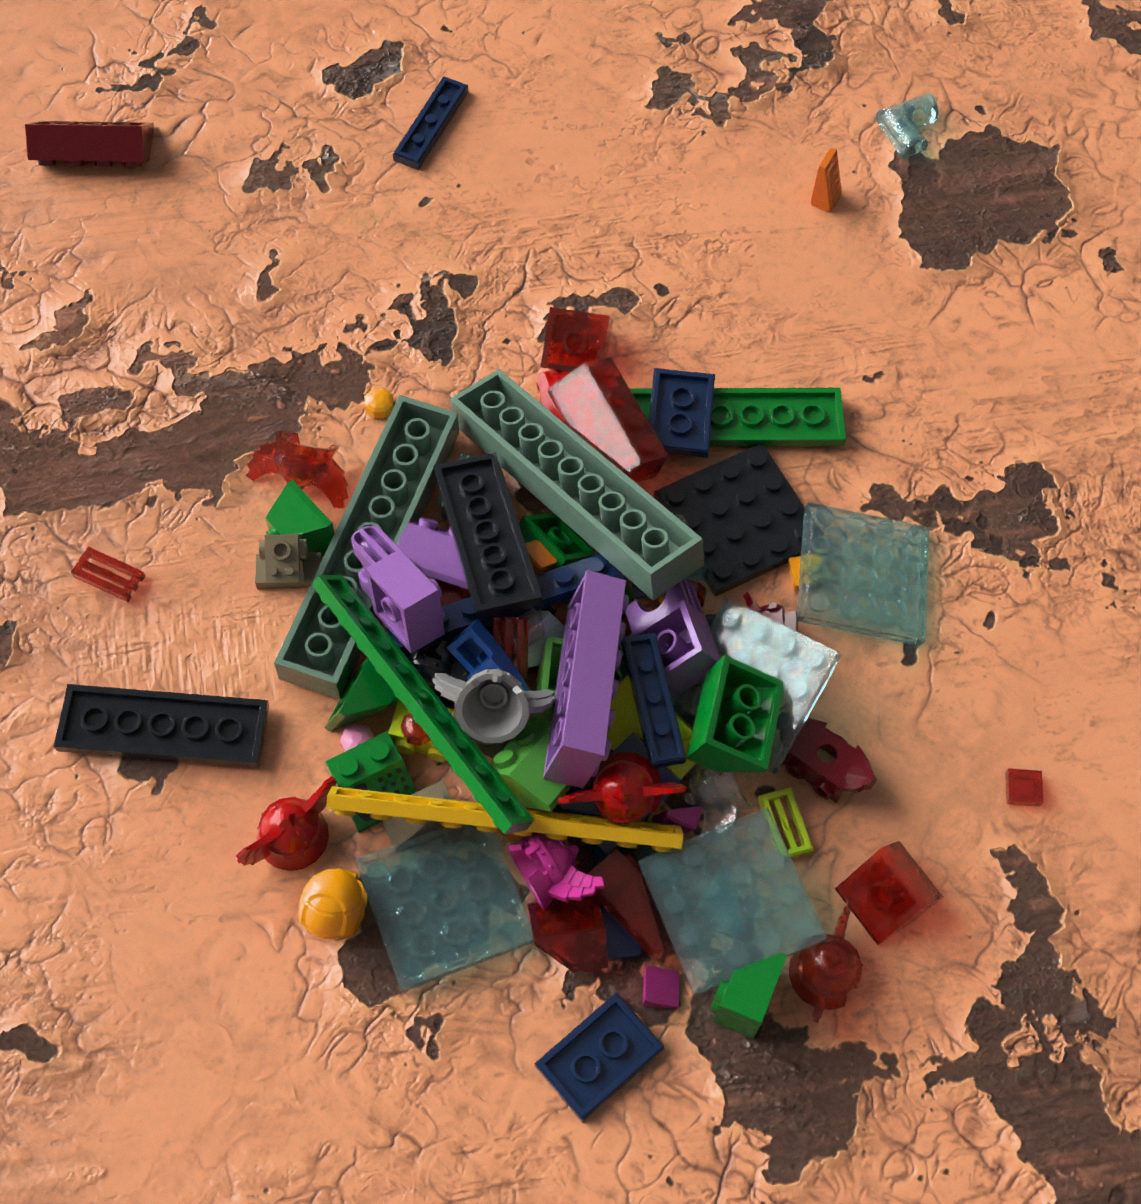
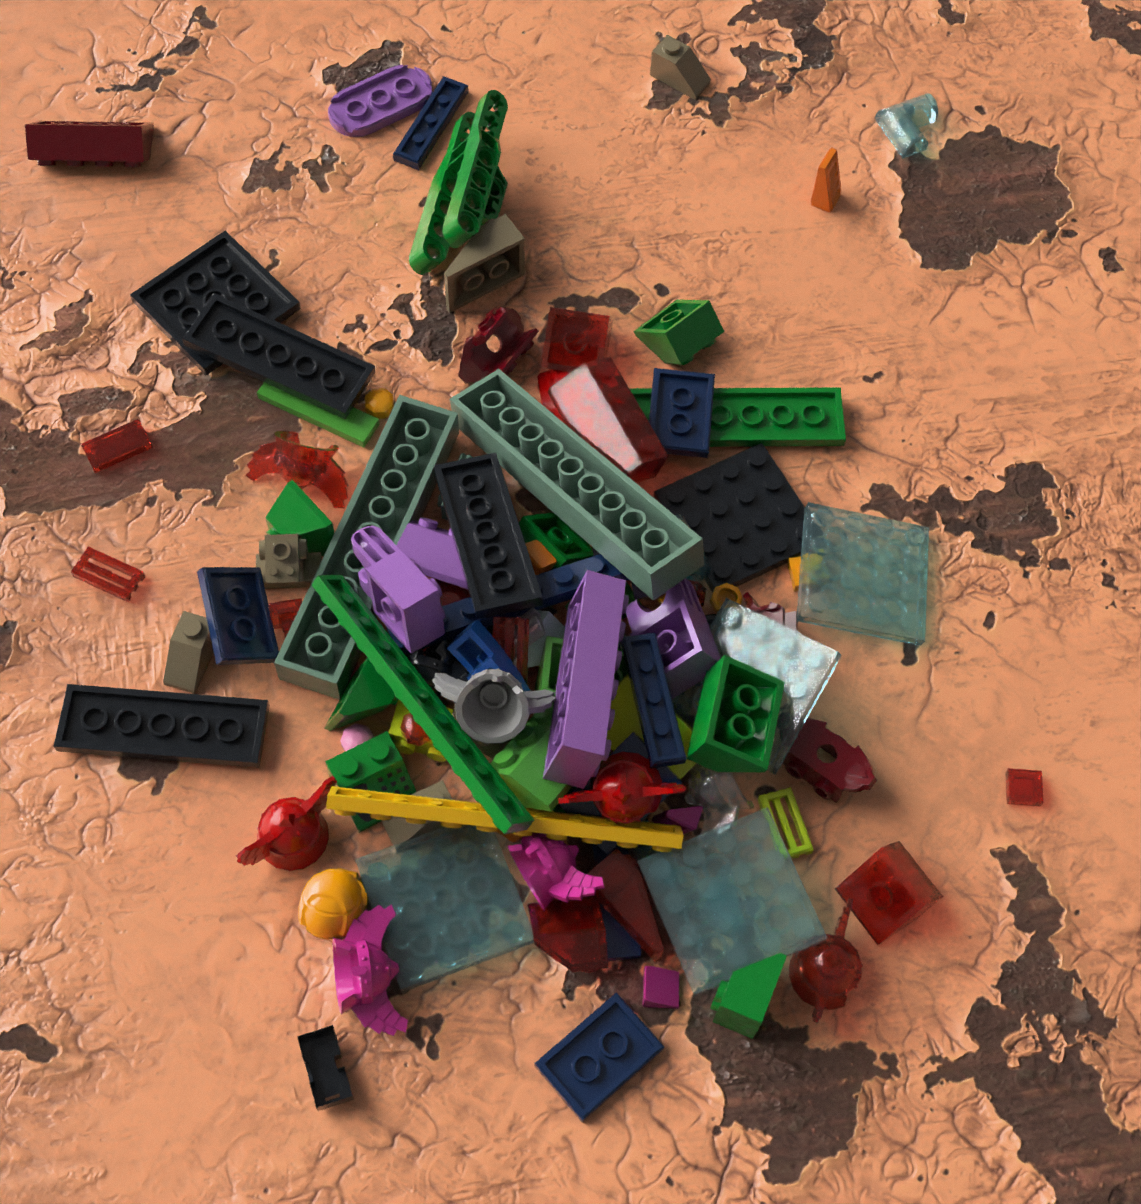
(116, 445): none -> clear red tile
(188, 653): none -> dark tan slope
(216, 267): none -> black plate
(238, 615): none -> dark blue tile
(279, 356): none -> black plate
(284, 613): none -> clear red tile
(328, 1083): none -> black piece
(356, 428): none -> bright green tile
(366, 971): none -> dark pink helmet
(379, 100): none -> medium lavender tile
(465, 187): none -> green beam
(485, 263): none -> dark tan slope
(507, 326): none -> dark red piece
(678, 67): none -> dark tan slope
(681, 330): none -> green slope
(722, 592): none -> light orange tile

